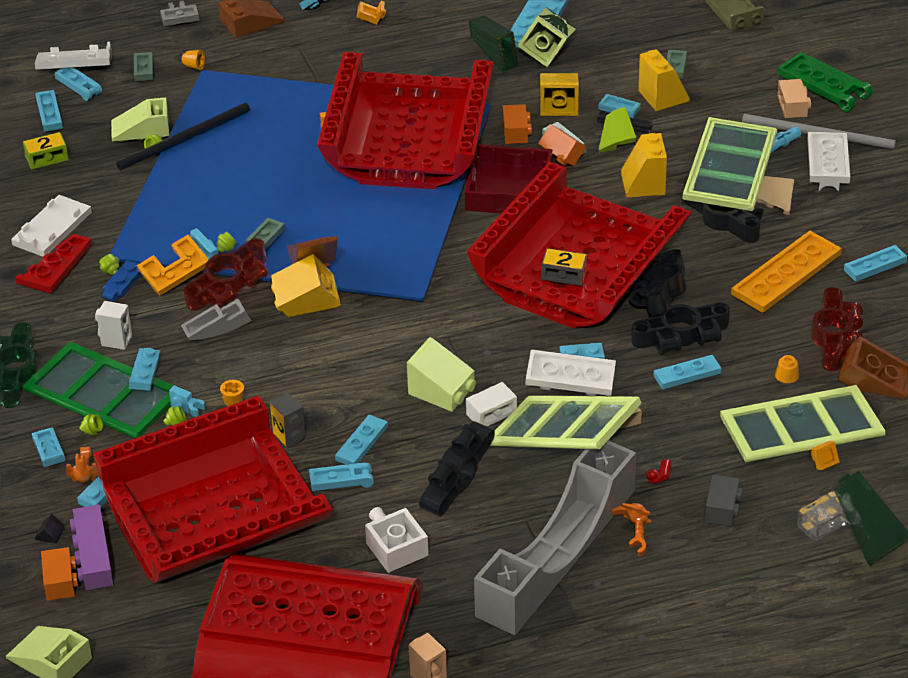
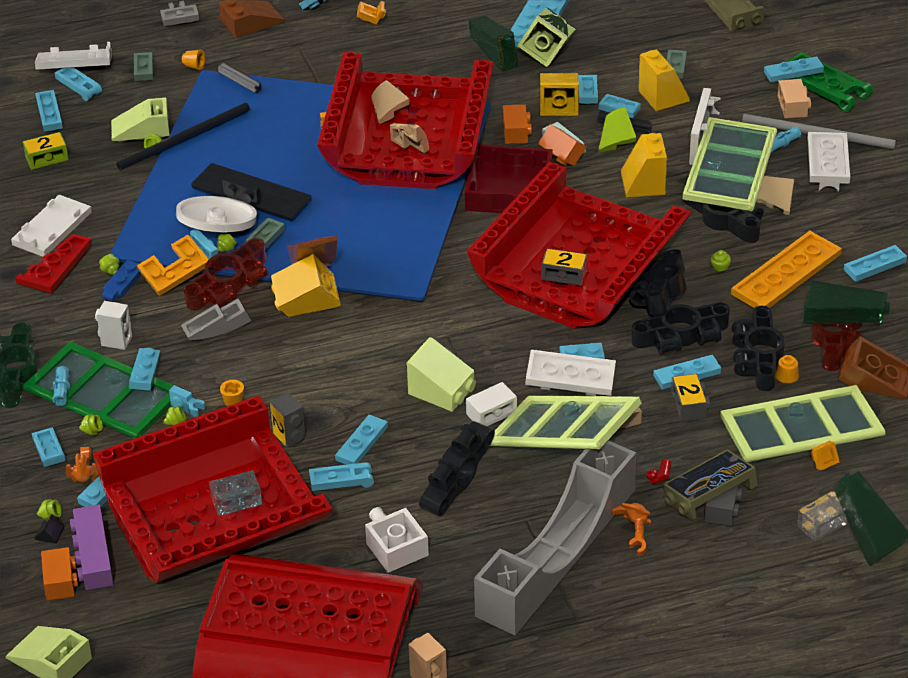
(49, 507): none -> lime plate
(61, 386): none -> medium azure pin
(216, 214): none -> white dish
(235, 493): none -> clear light blue brick
(239, 78): none -> axle
(251, 190): none -> black bracket
(387, 100): none -> tan slope
(409, 135): none -> tan slope
(588, 89): none -> medium azure plate
(689, 397): none -> brick
(700, 124): none -> white piece
(708, 482): none -> panel
(720, 260): none -> lime plate
(758, 362): none -> black piece
(793, 69): none -> medium azure plate
(844, 304): none -> clear green slope

